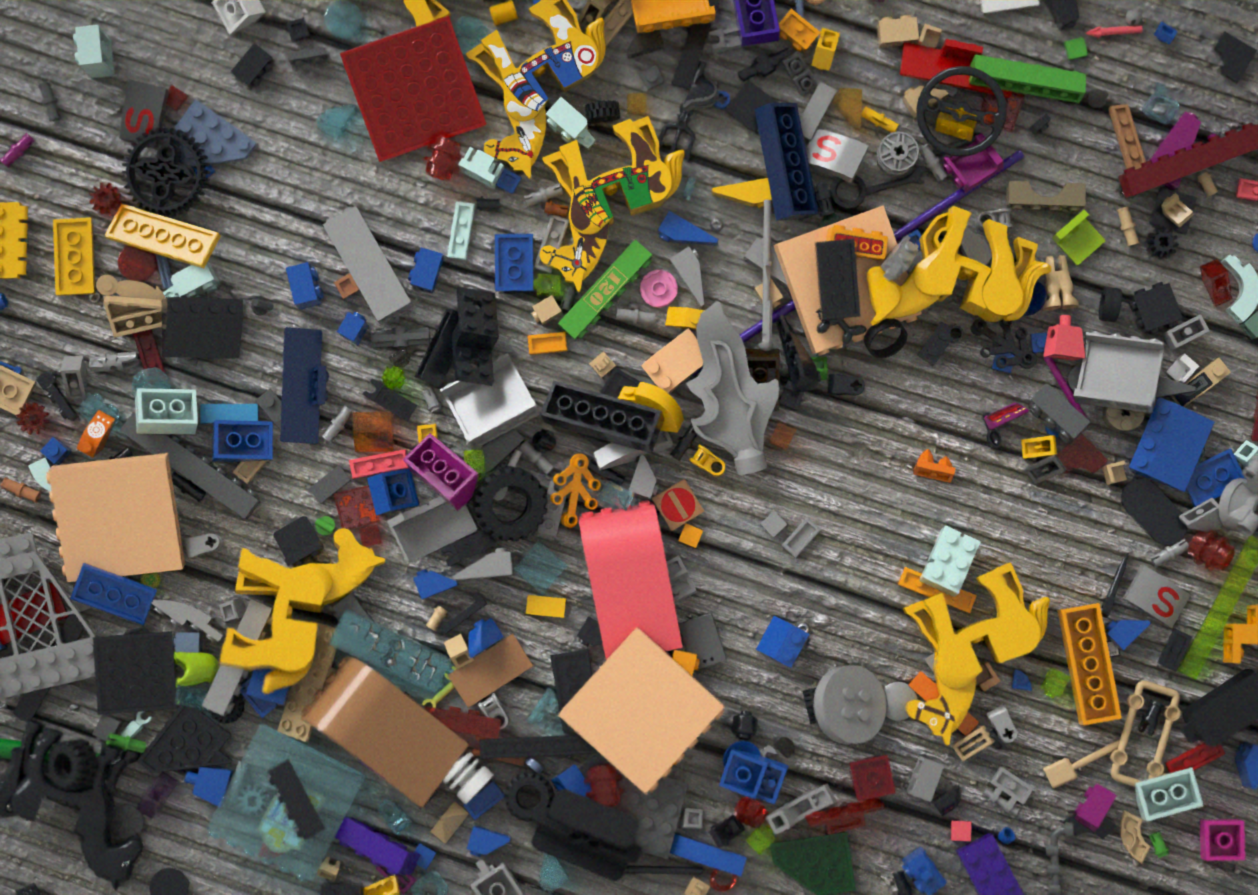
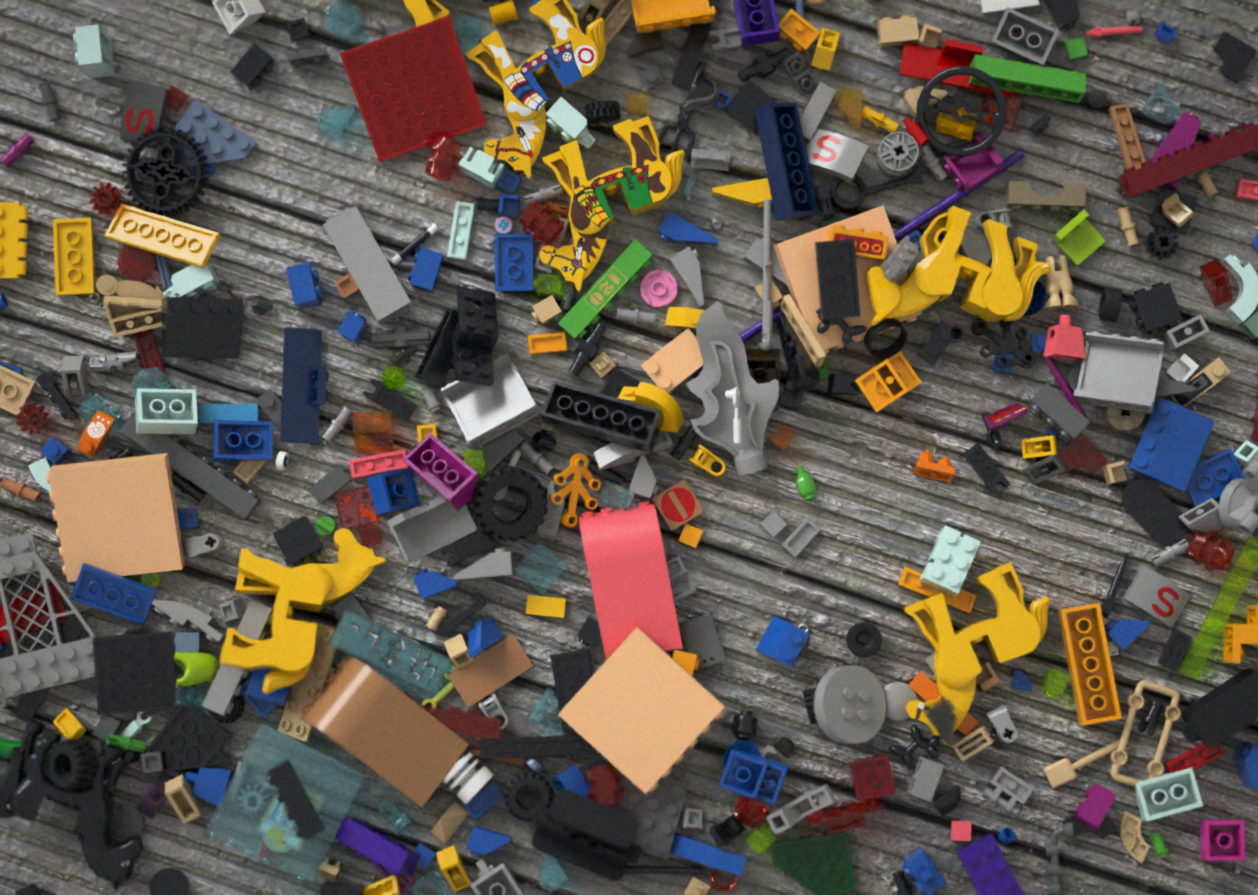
(69, 725): none -> yellow tile
(152, 762): none -> dark grey plate
(182, 799): none -> tan brick
(188, 519): none -> blue tile
(282, 460): none -> white tile
(414, 244): none -> black bar
(453, 868): none -> yellow slope
(503, 225): none -> tile
(509, 205): none -> blue panel
(541, 223): none -> clear red piece
(587, 349): none -> black pin
(710, 159): none -> light grey hinge
(735, 395): none -> white piece
(802, 330): none -> tan tile
(805, 484): none -> bright green plant
(874, 635): none -> black tyre
(888, 381): none -> light orange bracket
(916, 132): none -> red plant
(917, 742): none -> black piece
(942, 718): none -> clear smoke slope
(985, 468): none -> black plate
(1025, 36): none -> light grey slope

